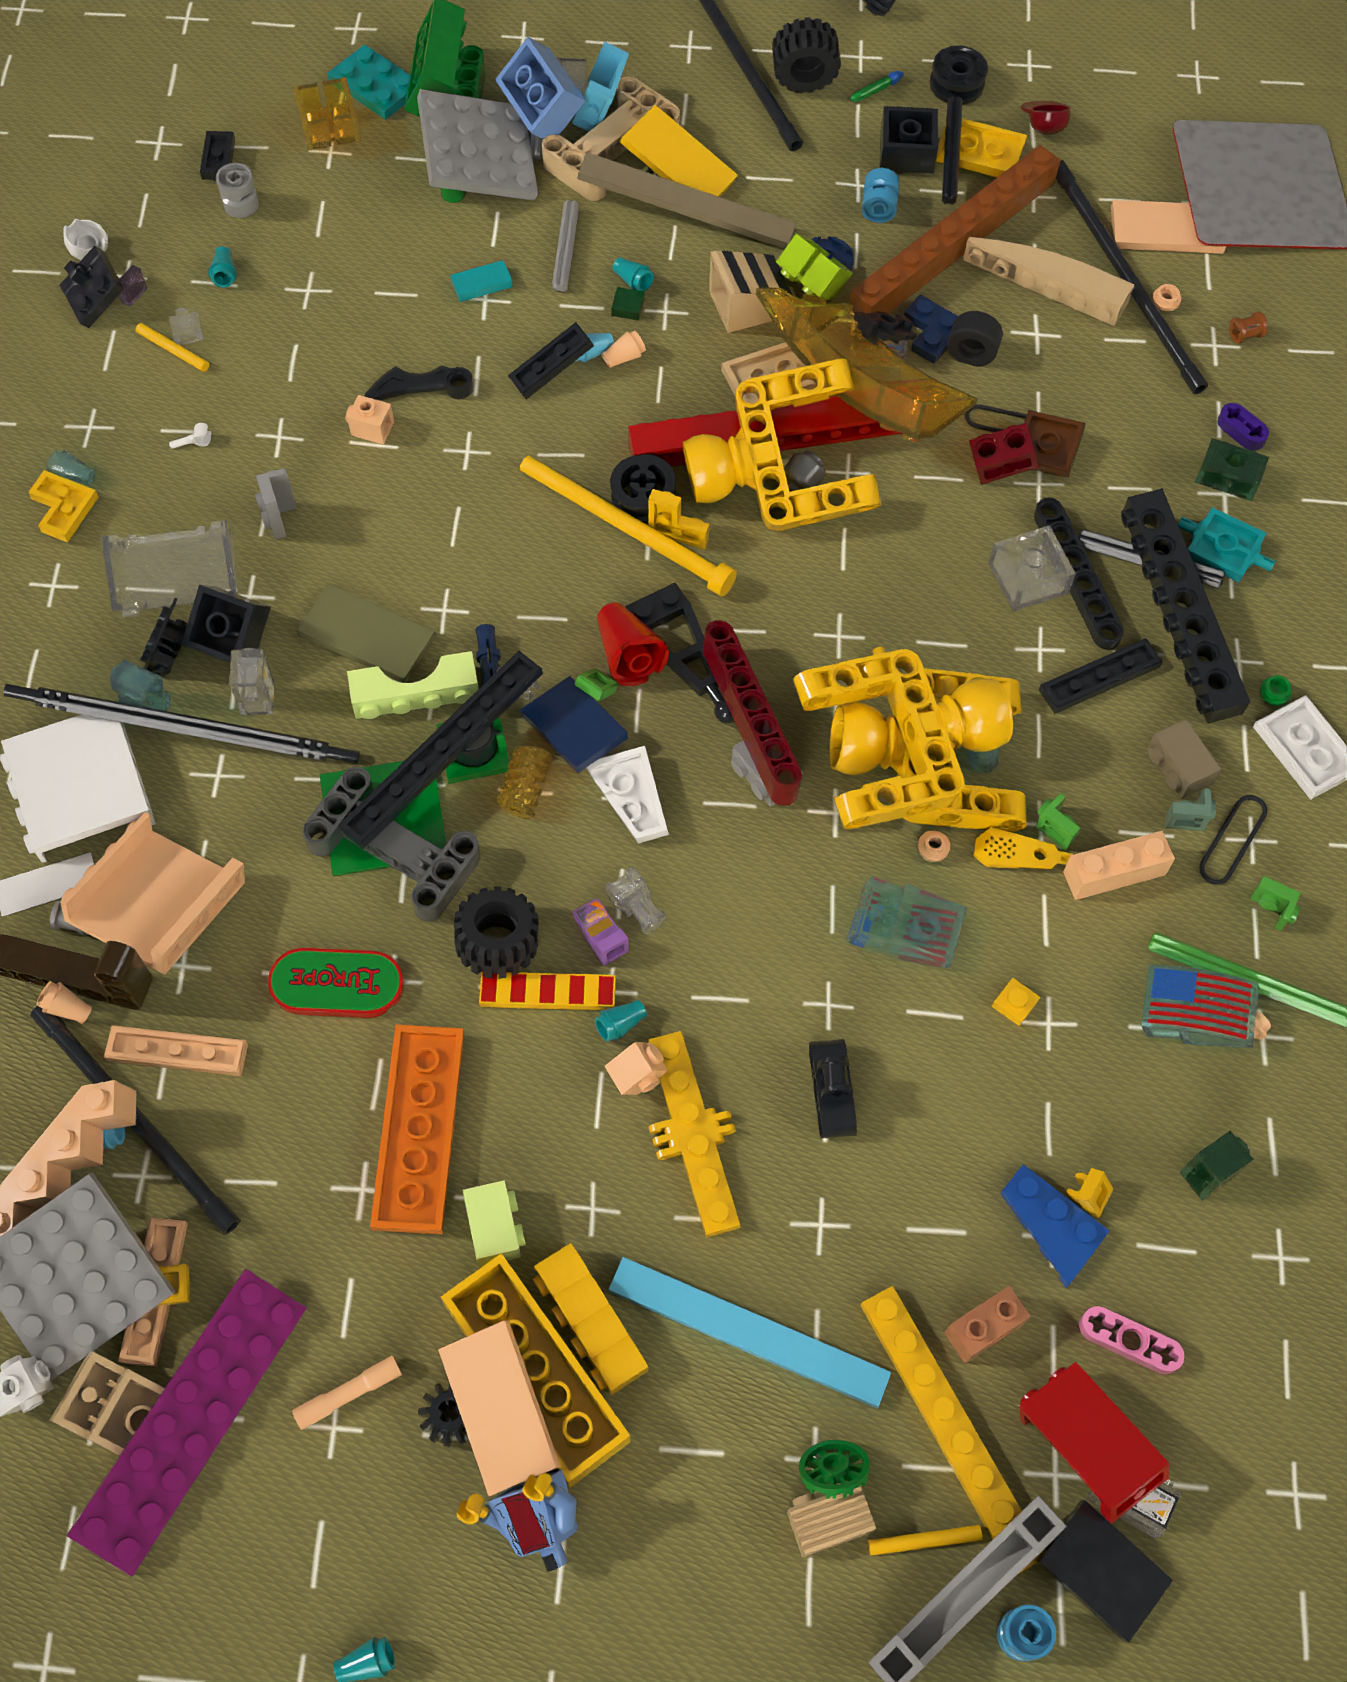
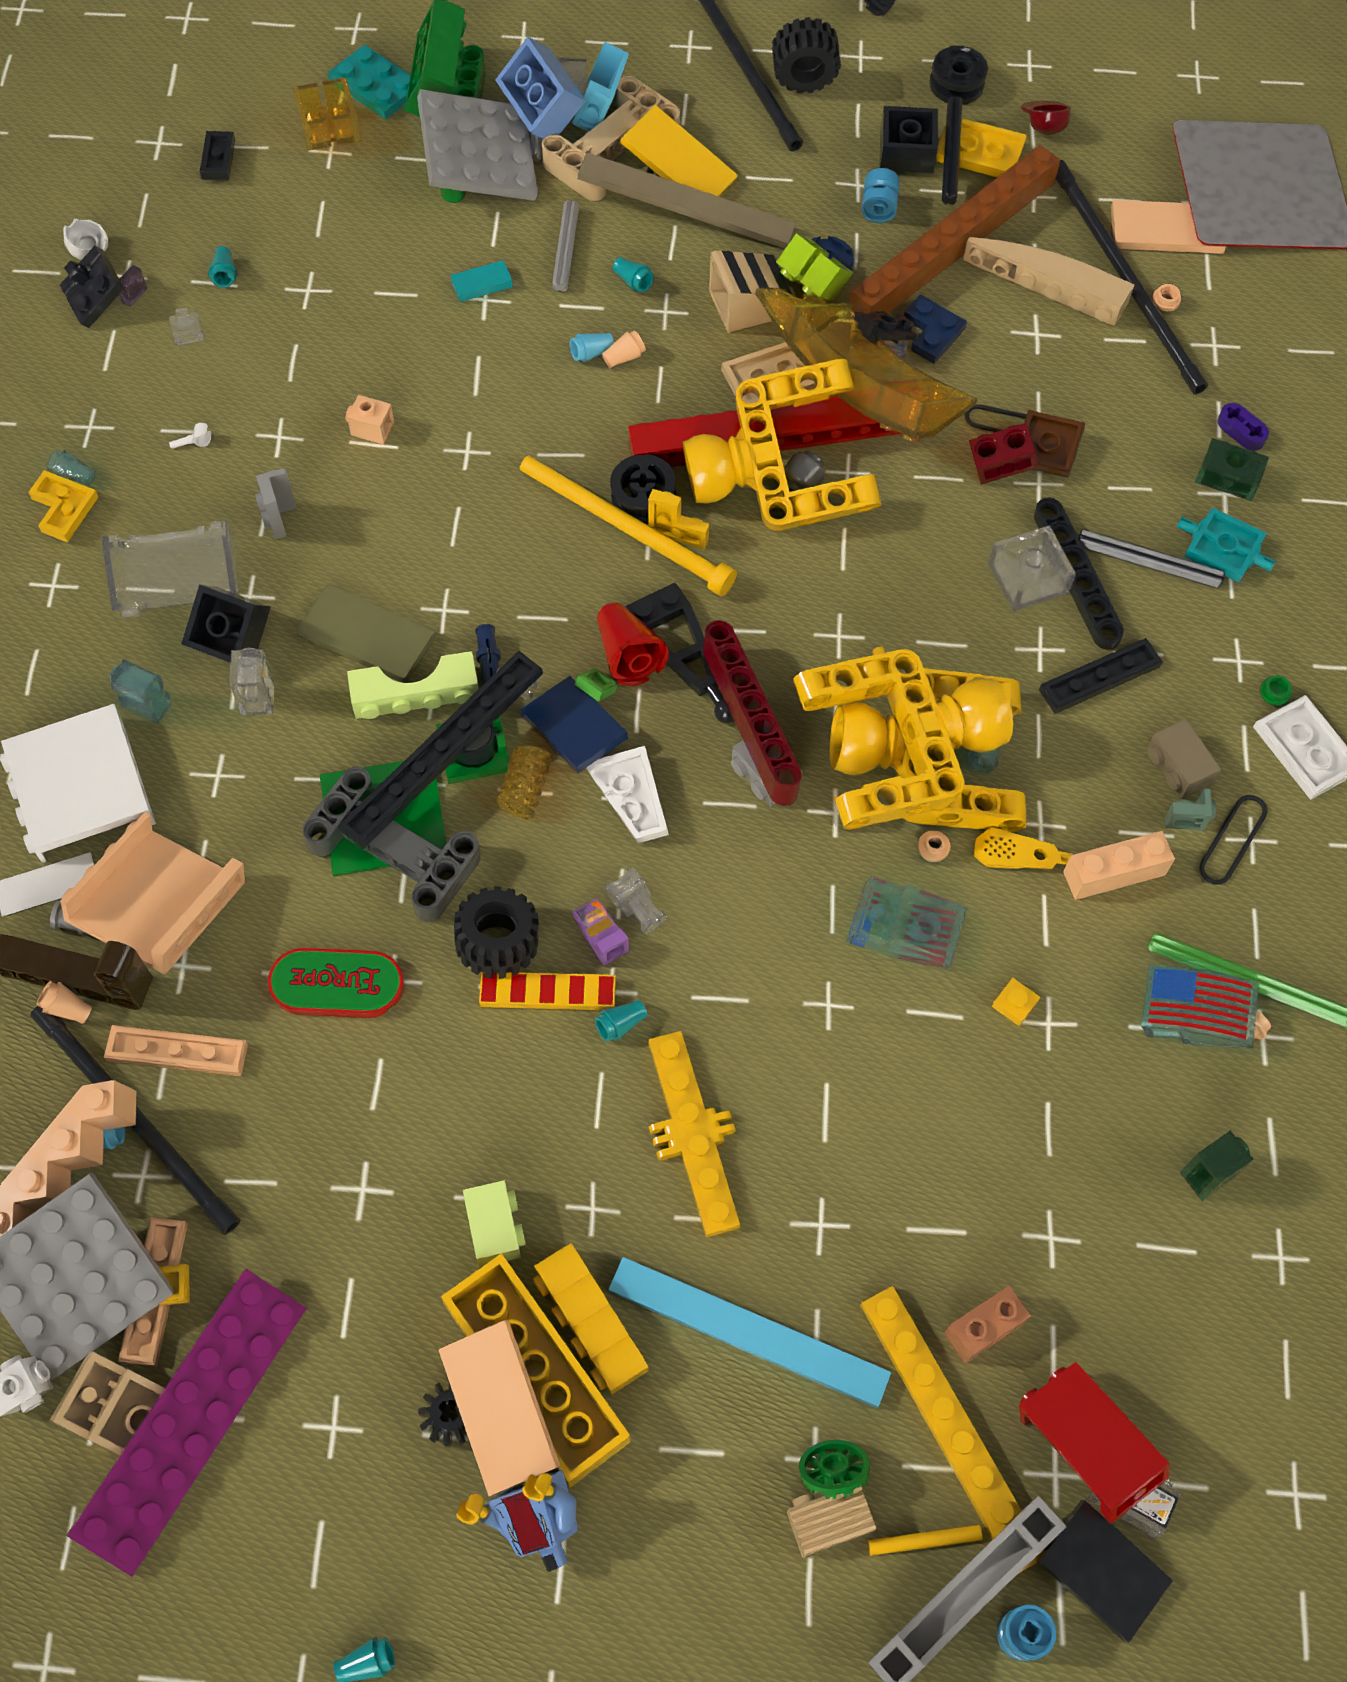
(164, 642): black hinge -> none
(172, 347): yellow bar -> none
(181, 723): axle -> none
(237, 190): light grey wheel -> none
(326, 1403): light nougat piece -> none
(399, 382): black piece -> none
(418, 1130): orange plate -> none
(551, 360): black tile -> none
(627, 303): dark green tile -> none
(637, 1068): light nougat brick -> none
(832, 1088): black piece -> none
(891, 79): green piece -> none
(975, 338): black tyre -> none
(1056, 825): bright green bracket -> none
(1058, 1225): blue wing -> none
(1094, 1192): yellow tile -> none
(1152, 1361): bright pink beam -> none
(1154, 510): black brick -> none
(1241, 324): dark orange bush -> none
(1277, 897): bright green bracket -> none

